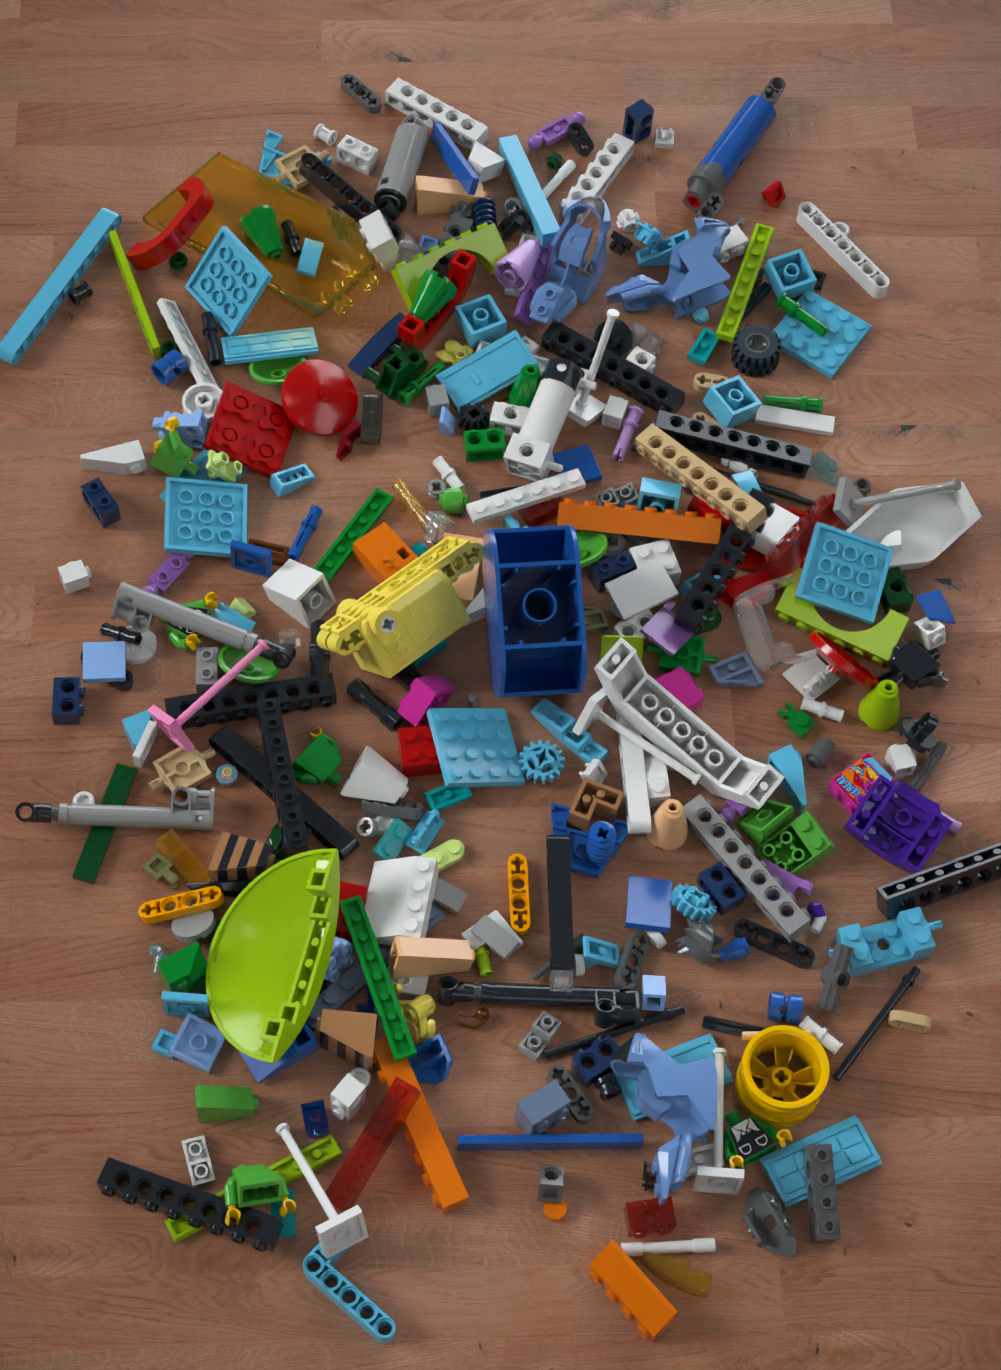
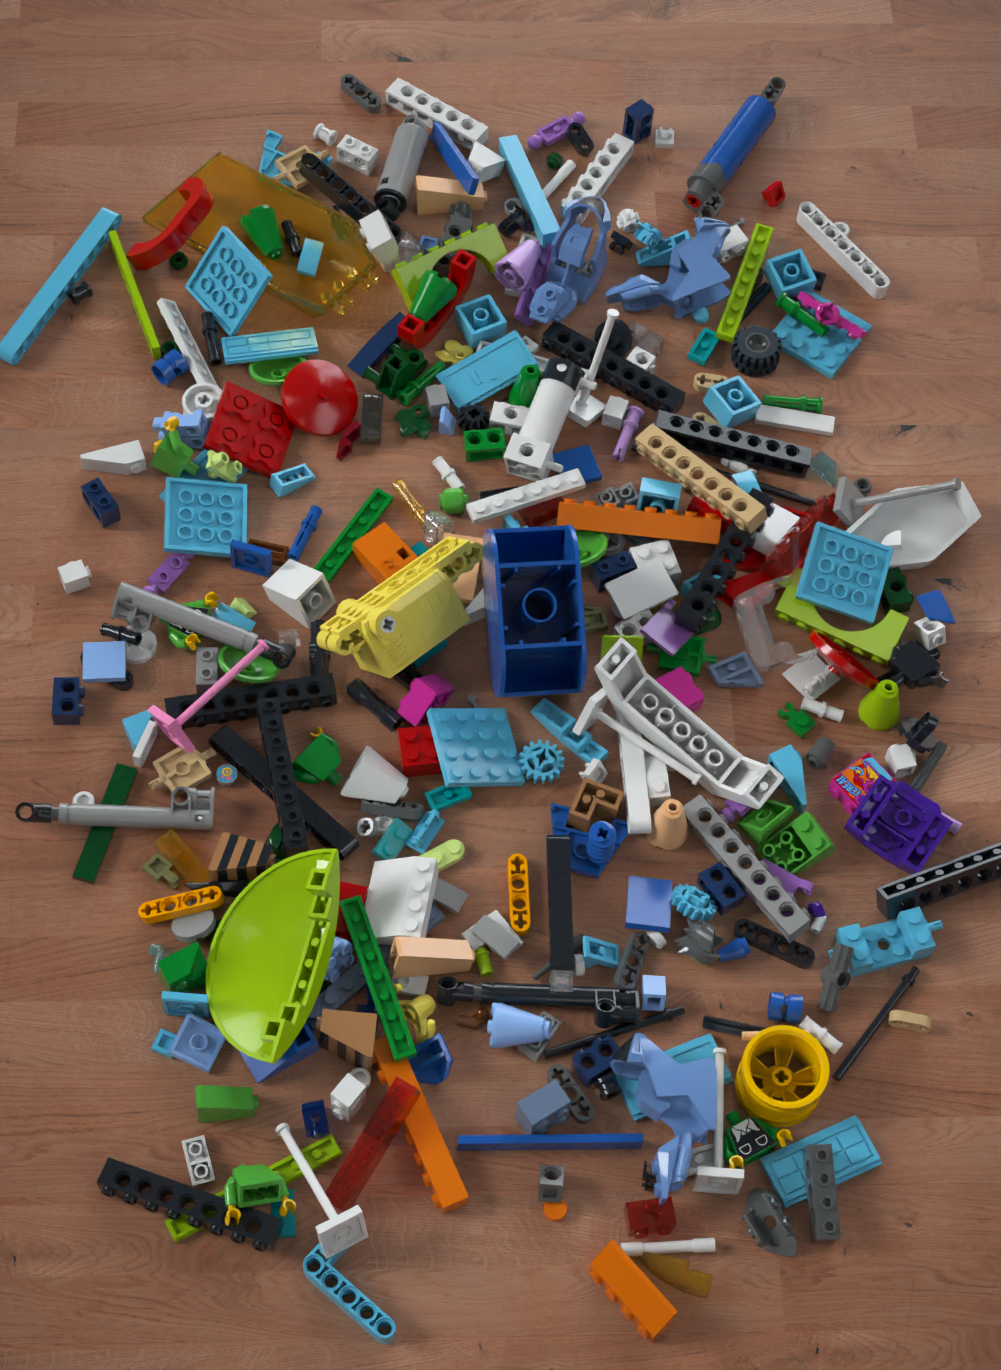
(413, 423): none -> dark green plate
(433, 484): light grey bush -> none
(484, 211): dark blue piece -> none
(516, 1027): none -> light blue cone
(829, 314): none -> dark pink plate

